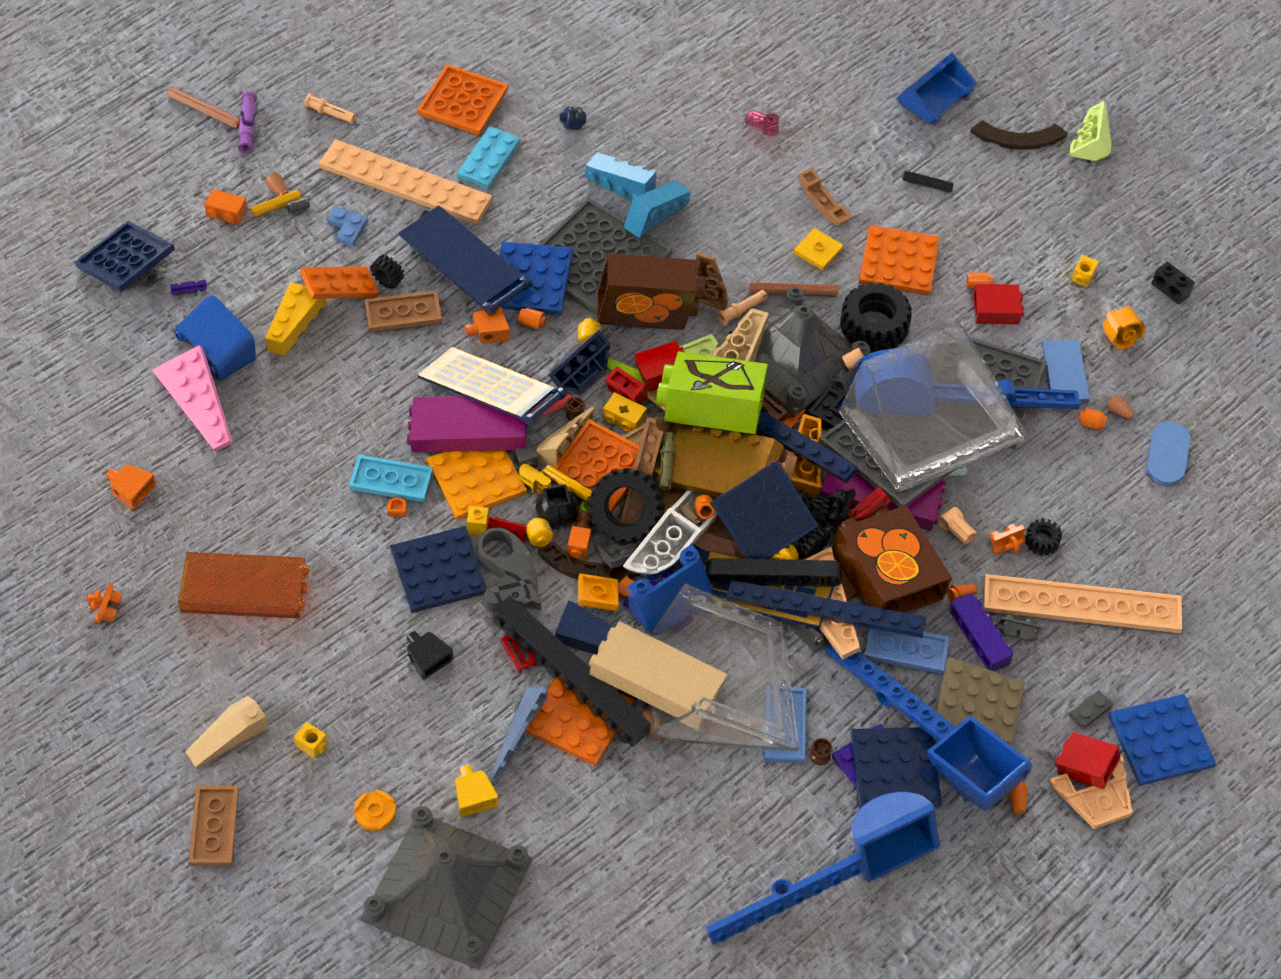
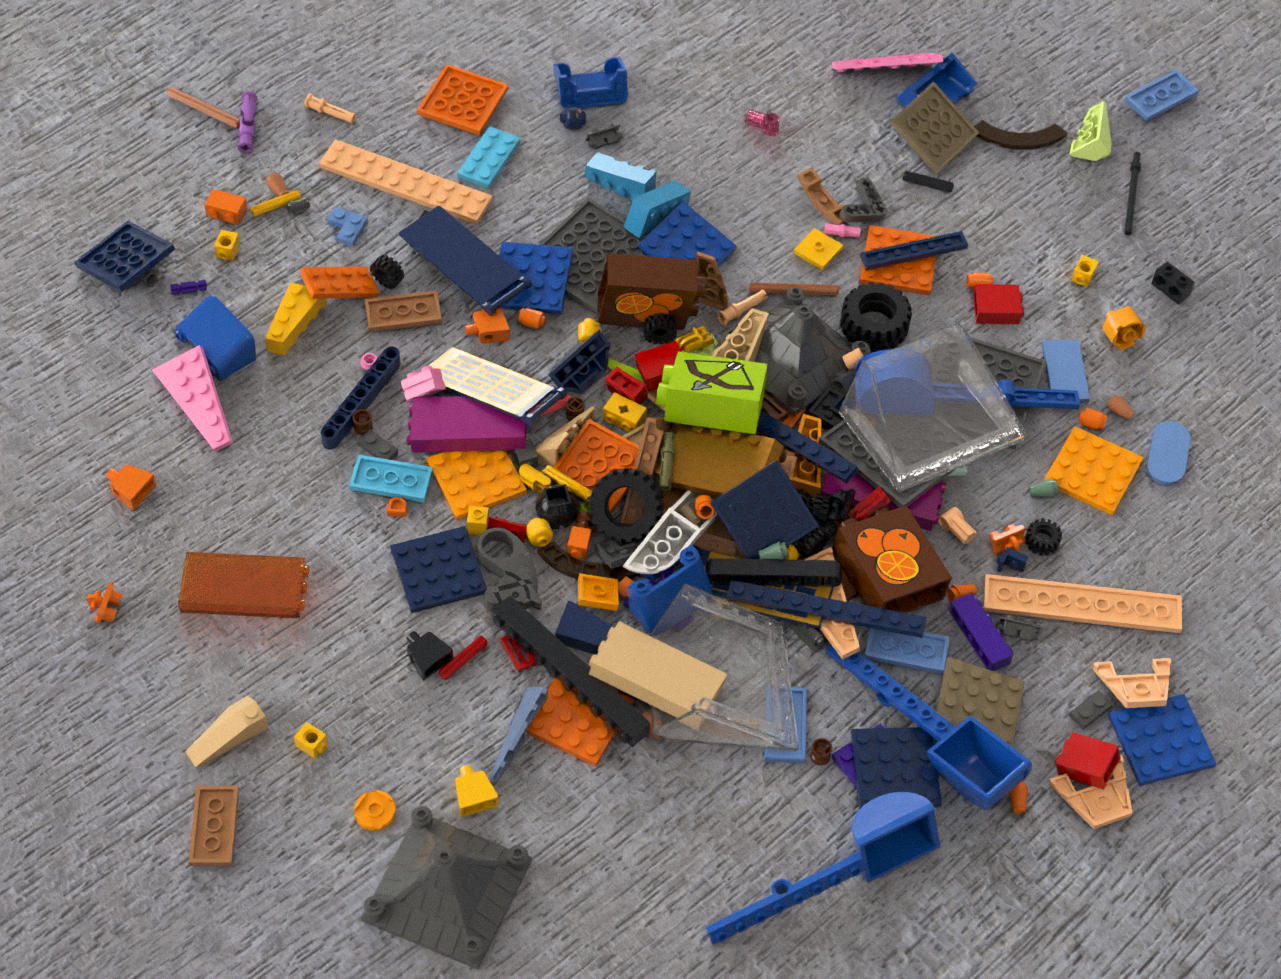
(227, 245): none -> yellow brick
(362, 421): none -> reddish brown wheel
(366, 359): none -> bright pink plate
(367, 388): none -> dark blue beam
(377, 446): none -> dark grey plate
(423, 383): none -> bright pink brick
(463, 657): none -> red axle
(592, 88): none -> blue windscreen
(609, 133): none -> dark grey hinge
(659, 328): none -> black tyre
(684, 235): none -> blue plate
(695, 340): none -> yellow arm
(775, 551): none -> sand green cone
(841, 230): none -> bright pink pin
(875, 209): none -> dark grey beam
(890, 61): none -> bright pink wing
(914, 250): none -> dark blue plate
(934, 127): none -> dark tan plate
(1013, 559): none -> dark blue bracket
(1044, 489): none -> sand green cone
(1094, 470): none -> light orange plate
(1135, 169): none -> black bar
(1137, 689): none -> light nougat wing
(1161, 95): none -> medium blue plate

